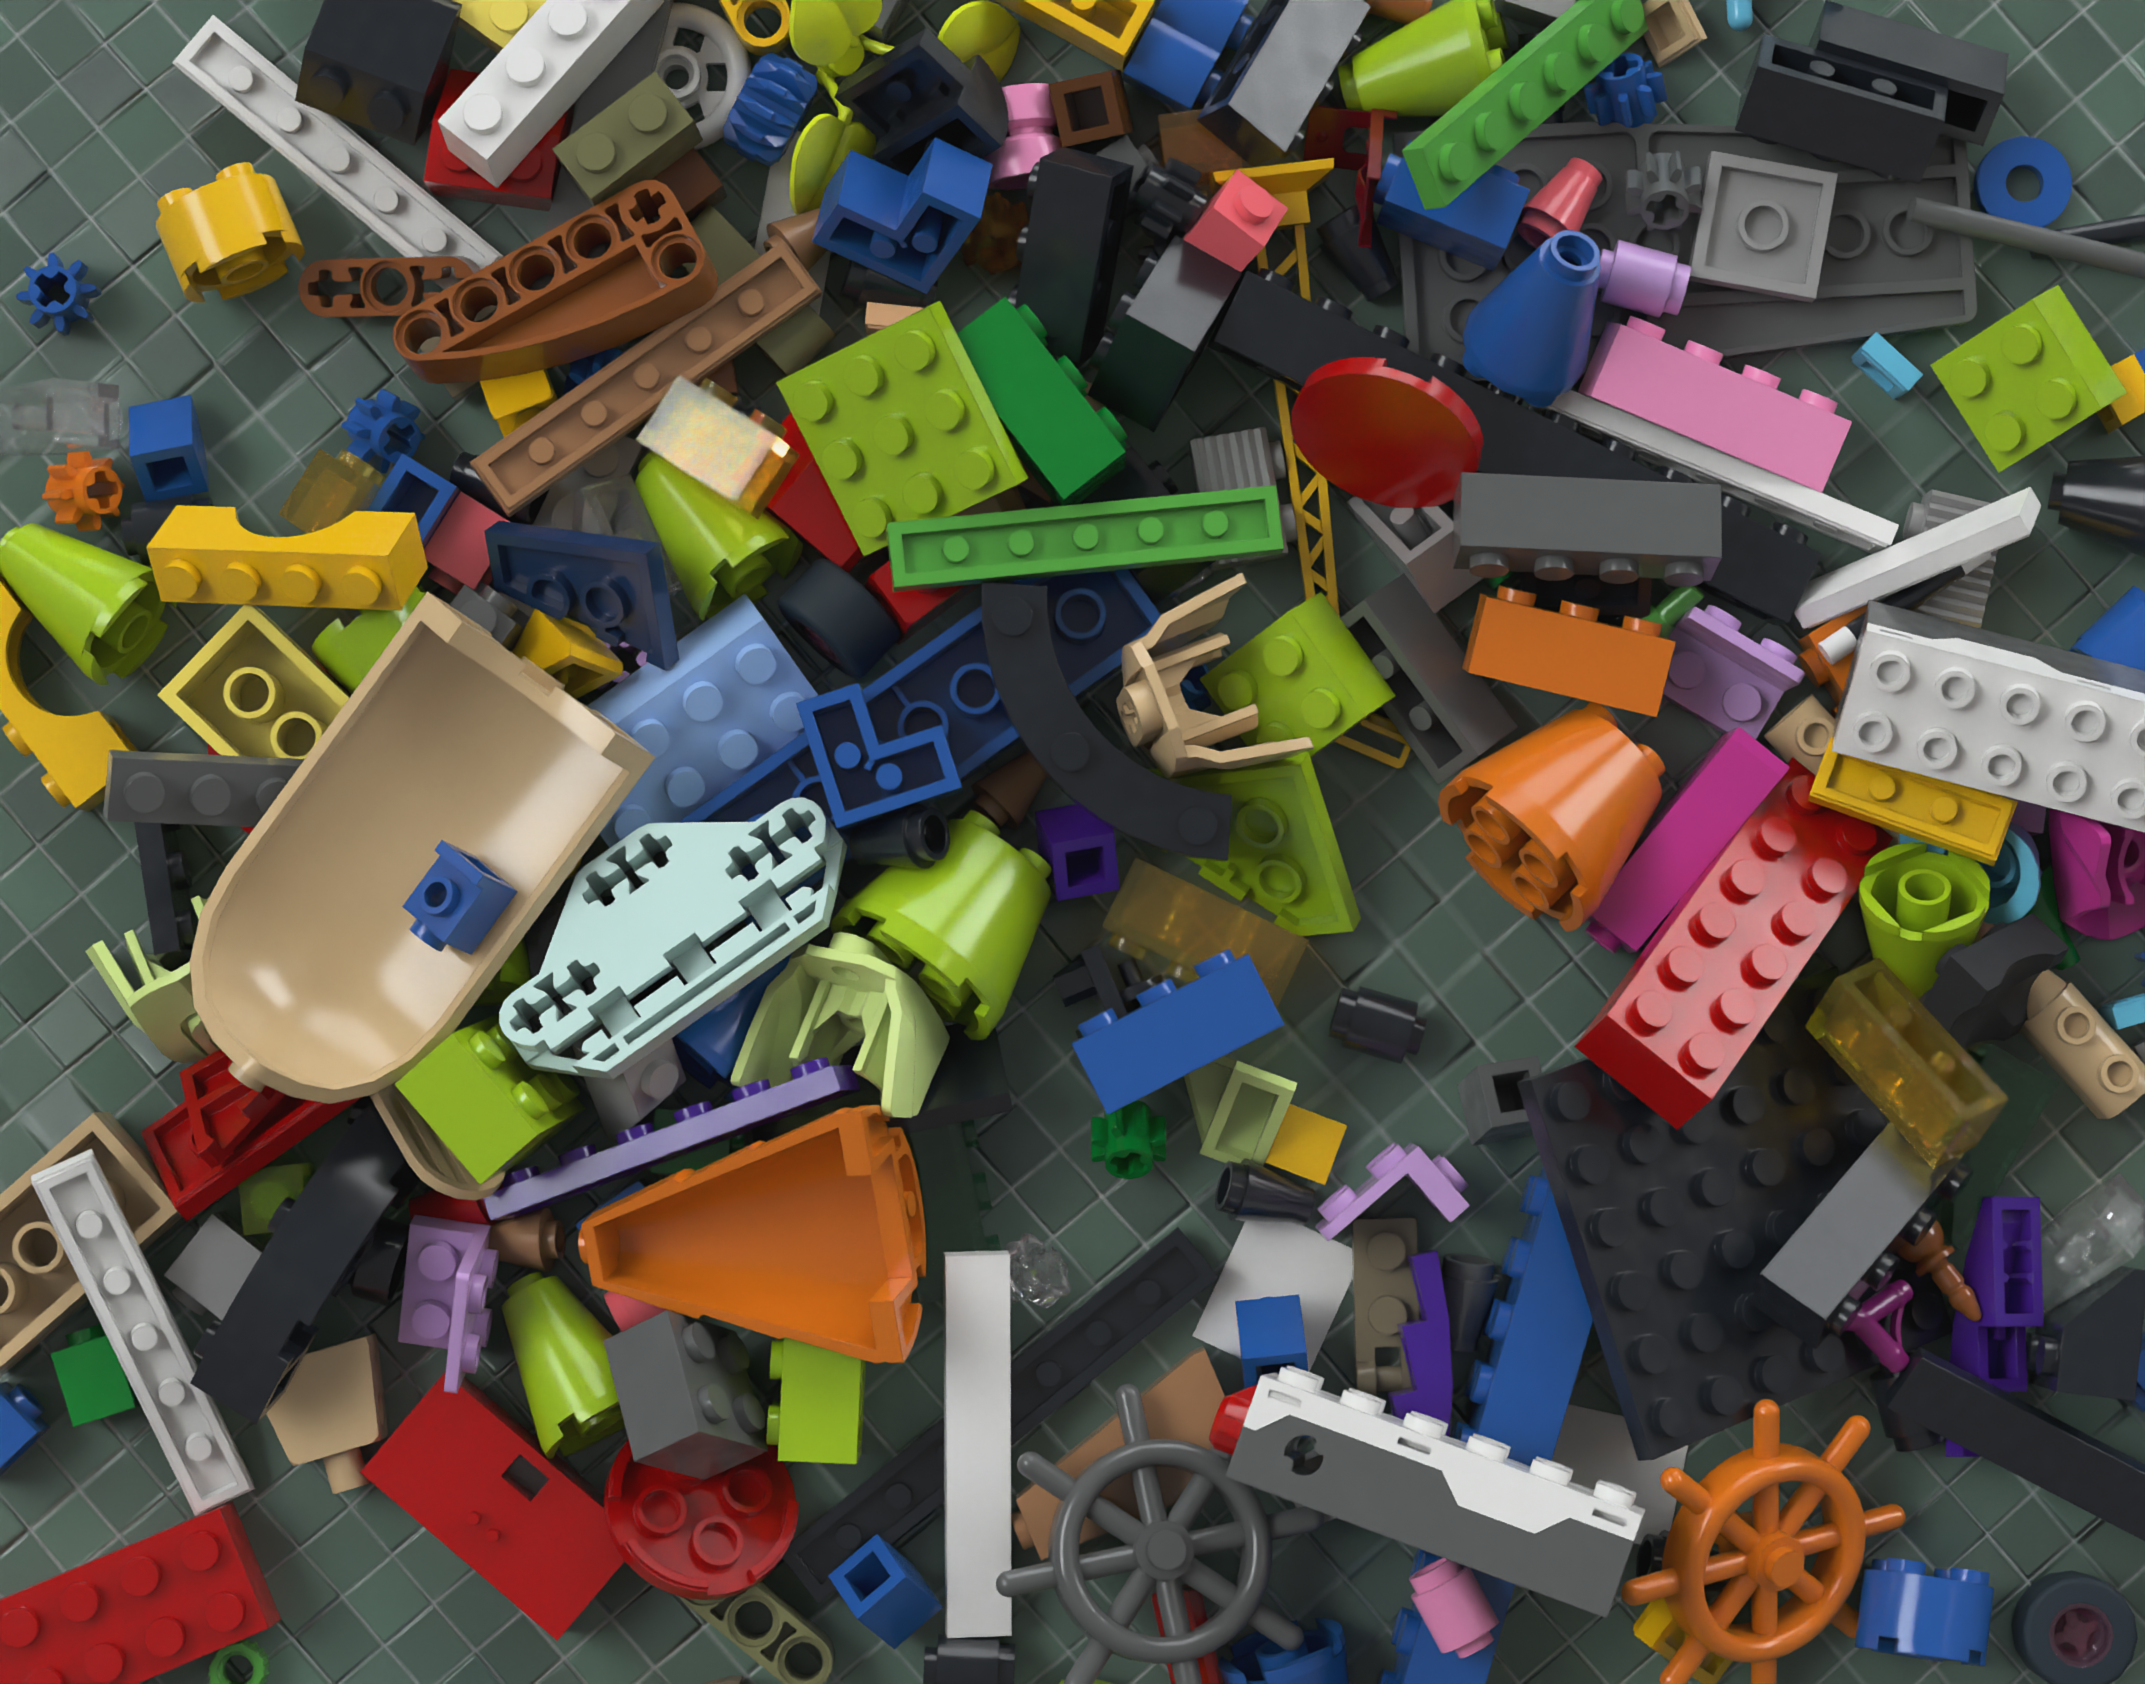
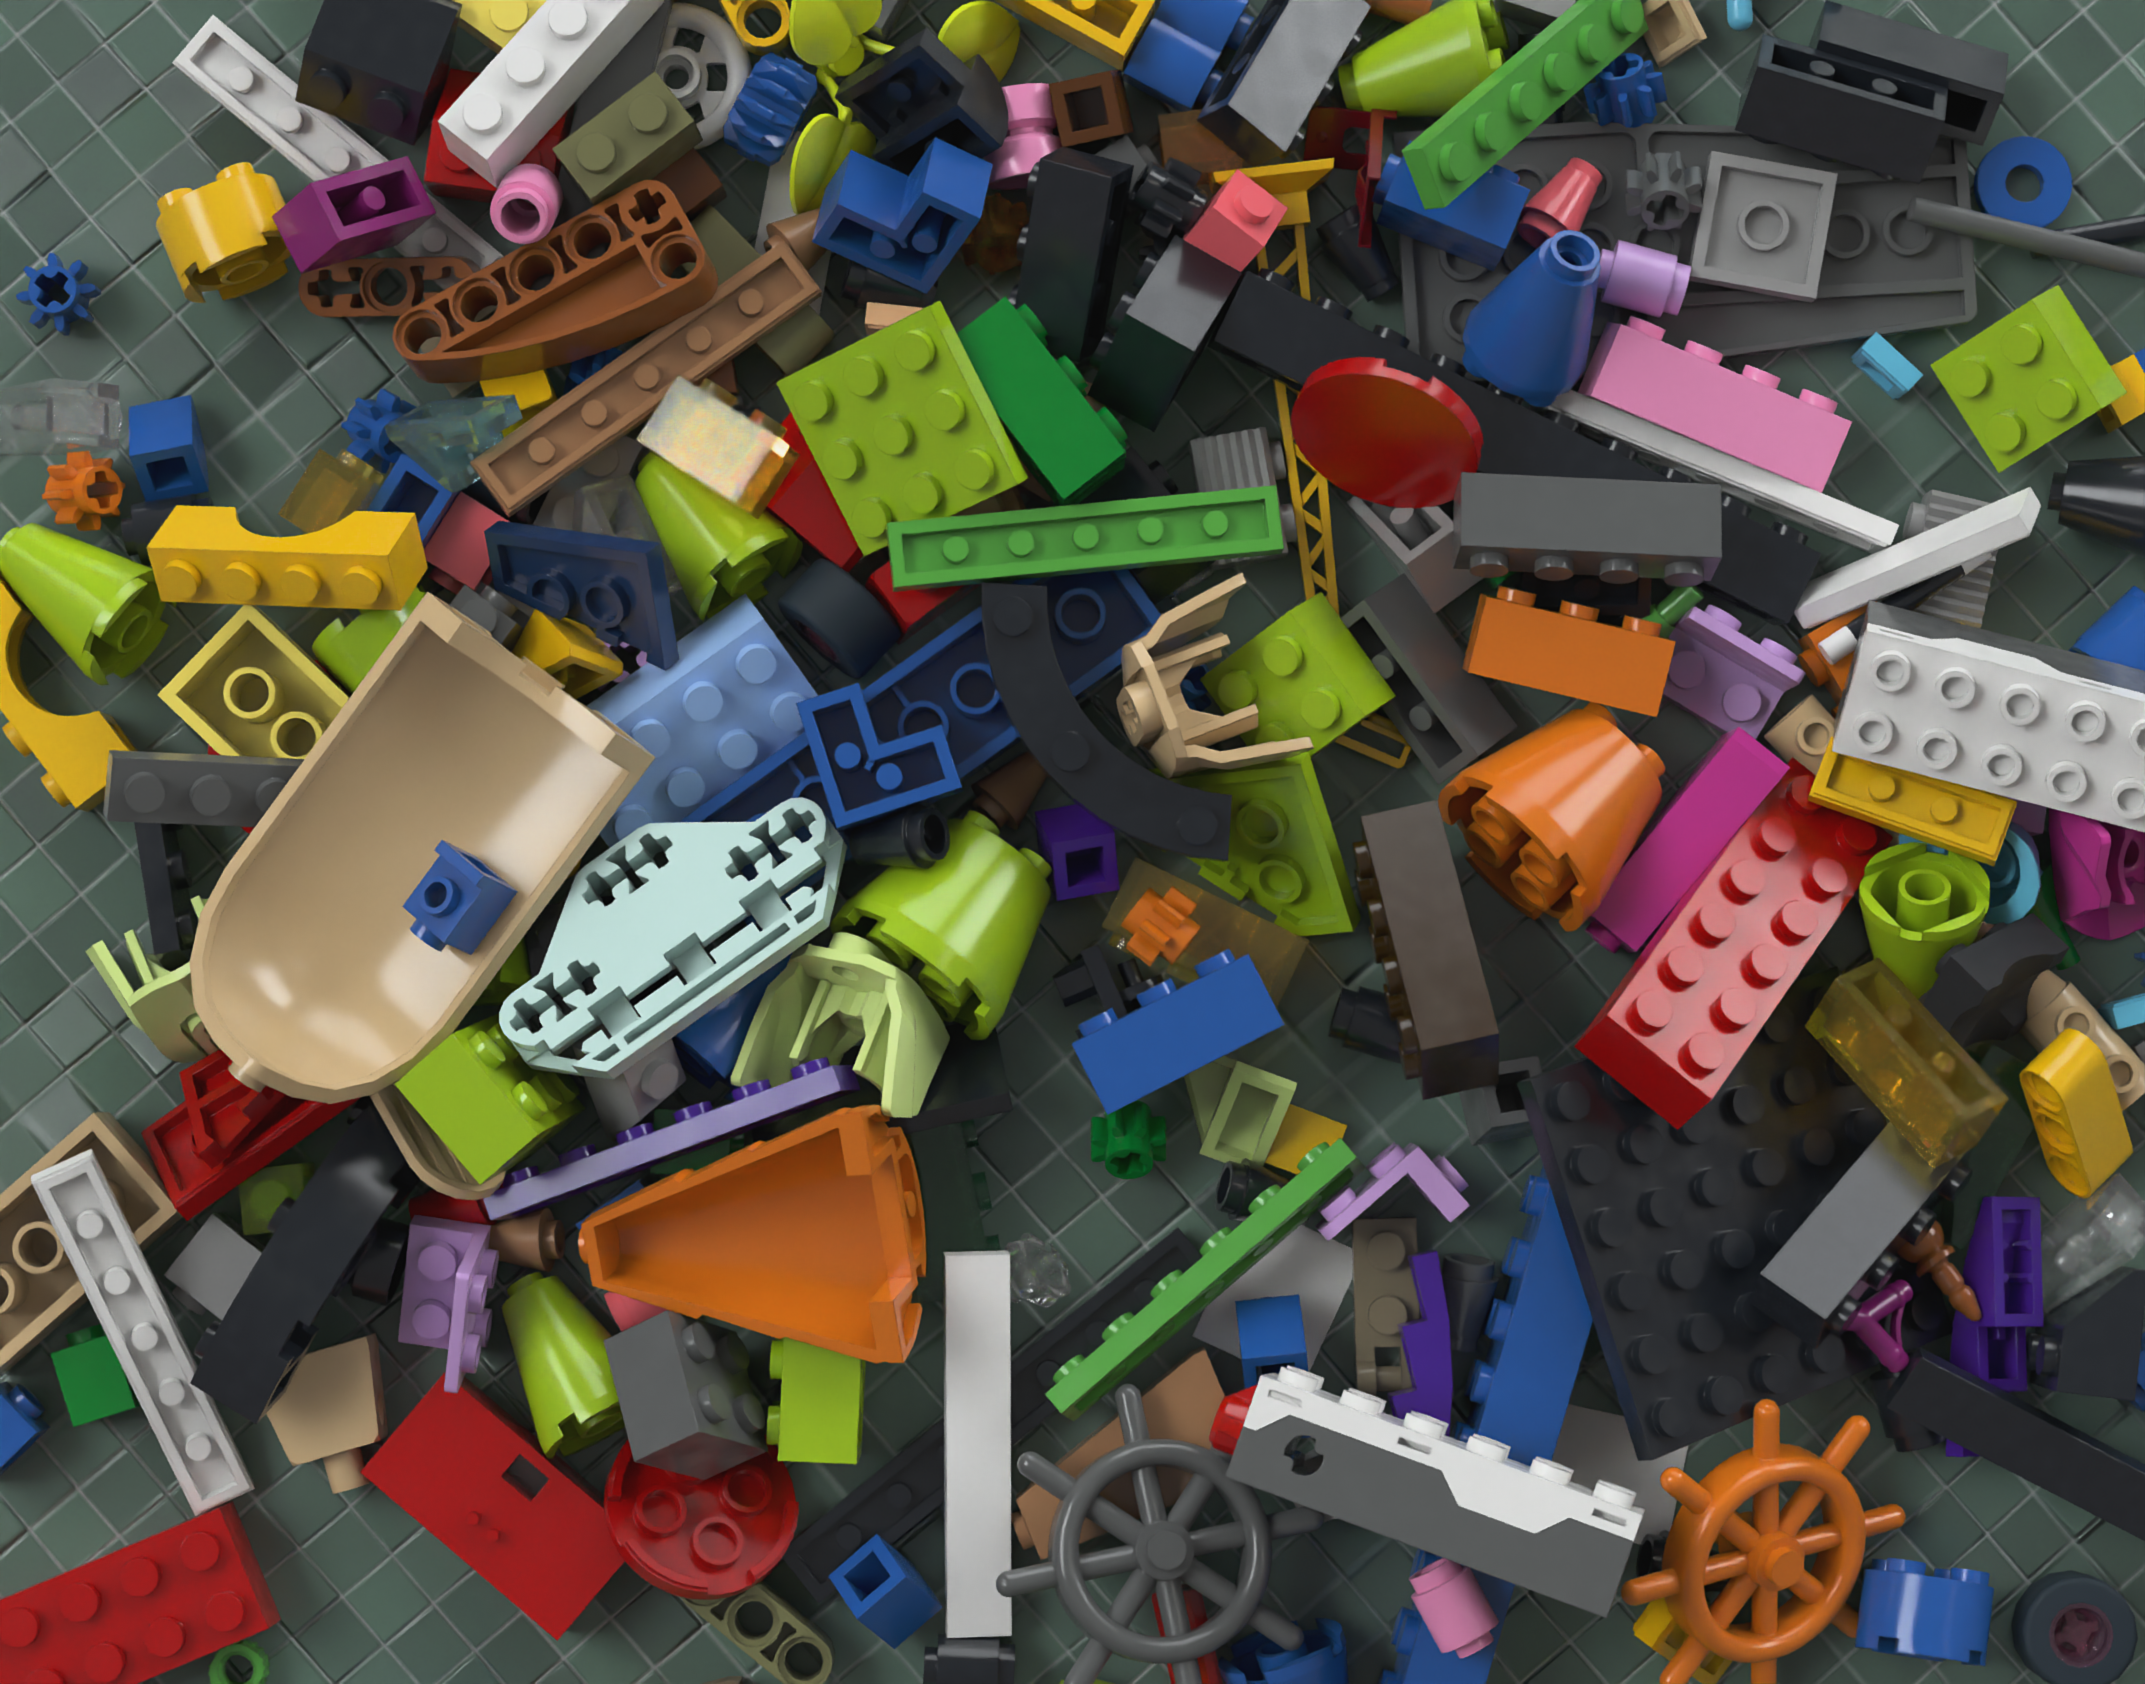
(353, 214): none -> magenta brick
(452, 433): none -> clear light blue slope
(521, 220): none -> bright pink brick
(1161, 926): none -> orange gear
(1183, 1296): none -> bright green plate
(1426, 951): none -> dark brown brick
(2076, 1112): none -> yellow beam

